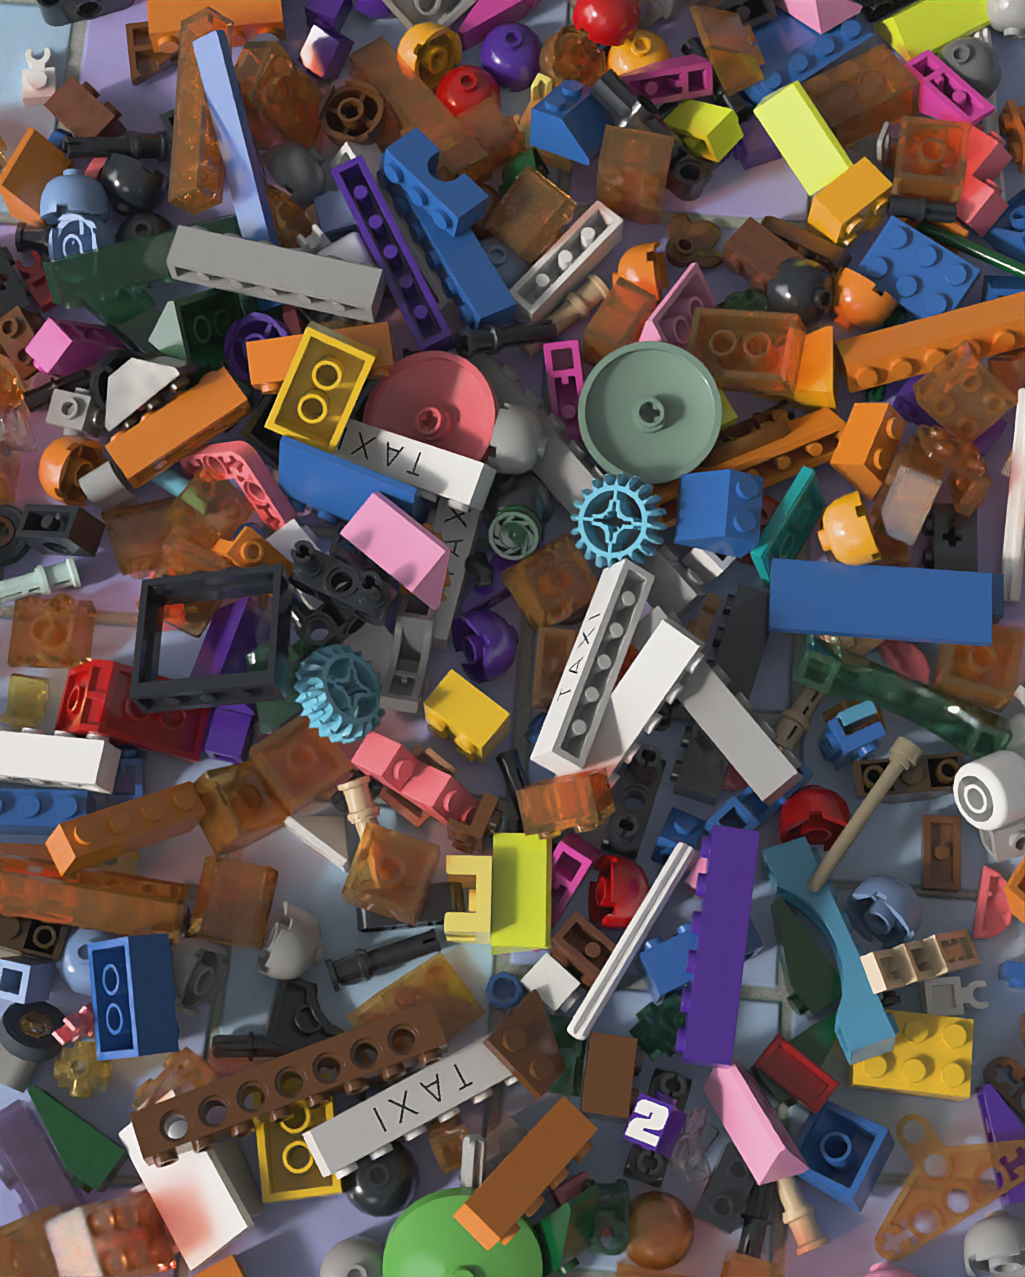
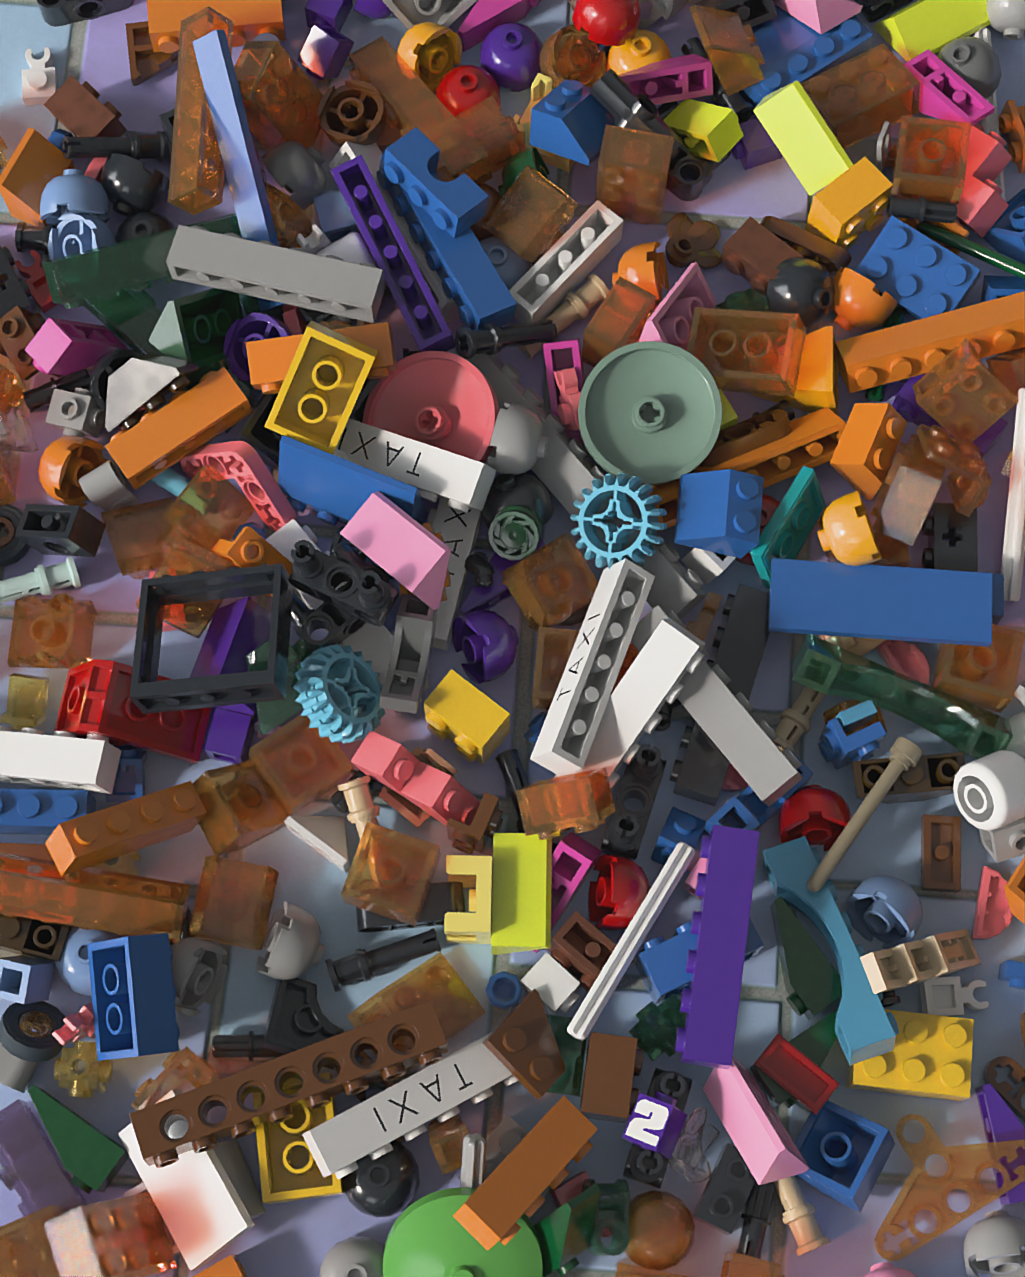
(569, 399): none -> coral plate

